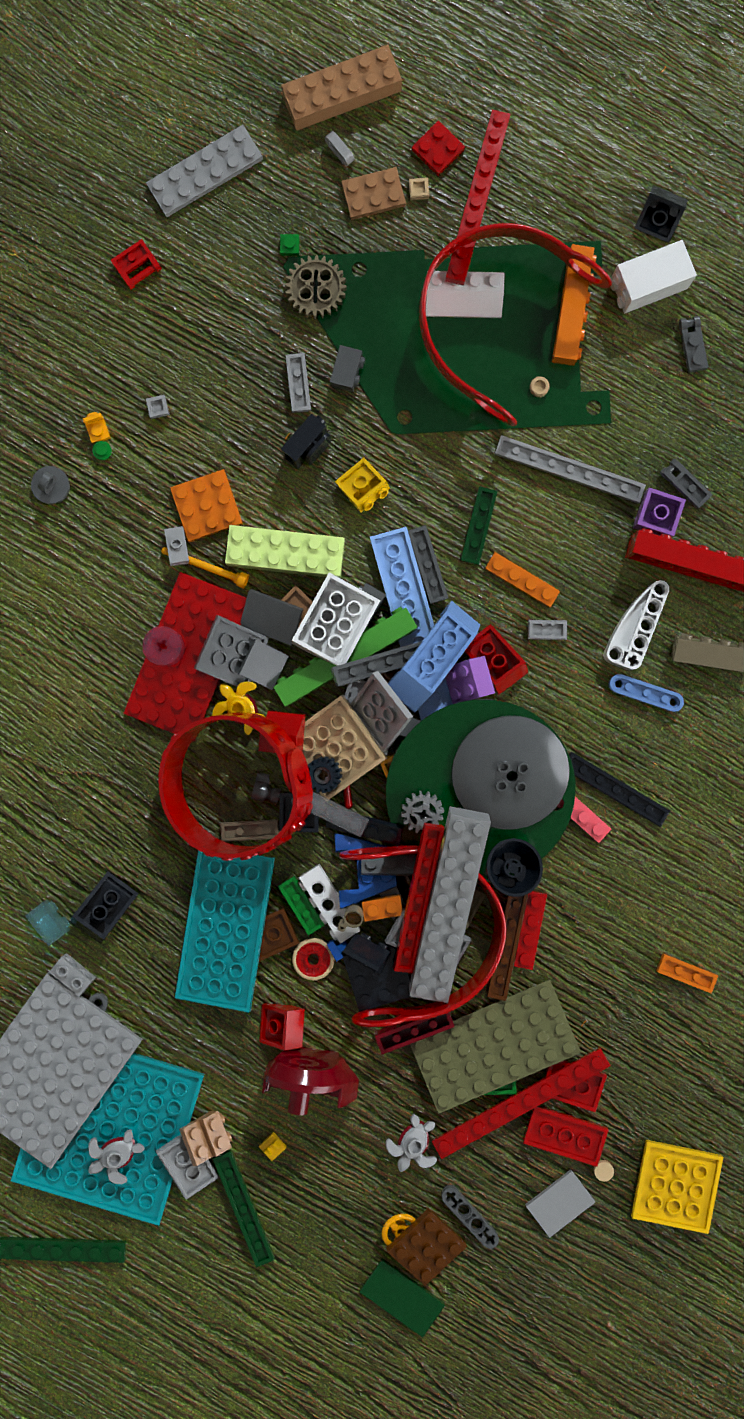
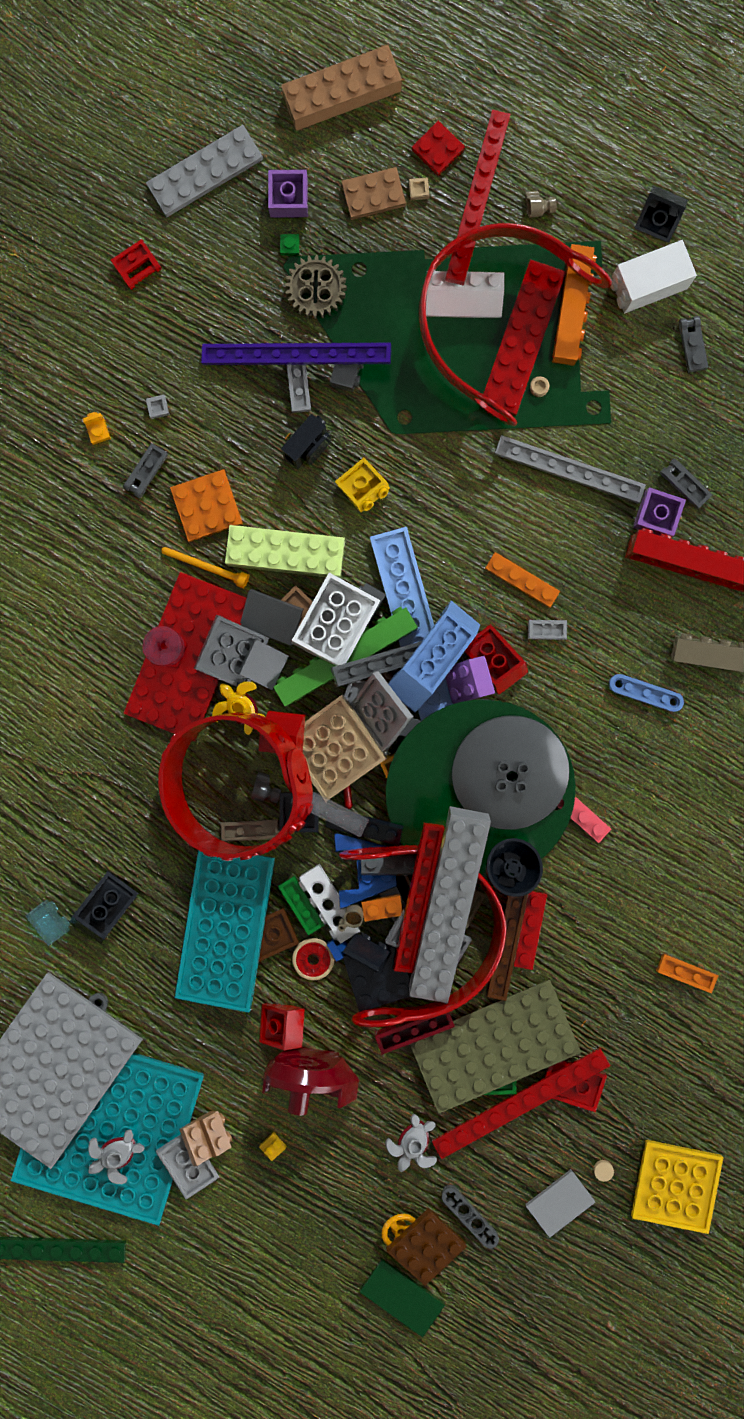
(50, 485): dark grey tile -> none
(72, 974): light grey brick -> none
(102, 450): green plate -> none
(145, 470): none -> dark grey plate
(176, 546): light grey plate -> none
(244, 1208): dark green plate -> none
(288, 193): none -> medium lavender brick
(296, 353): none -> dark purple plate
(332, 770): black bush -> none
(339, 148): light grey beam -> none
(414, 809): light grey gear -> none
(428, 564): dark grey plate -> none
(479, 525): dark green plate -> none
(524, 335): none -> red plate
(537, 205): none -> dark tan piece
(565, 1135): red plate -> none
(618, 790): black tile -> none
(630, 628): white beam -> none

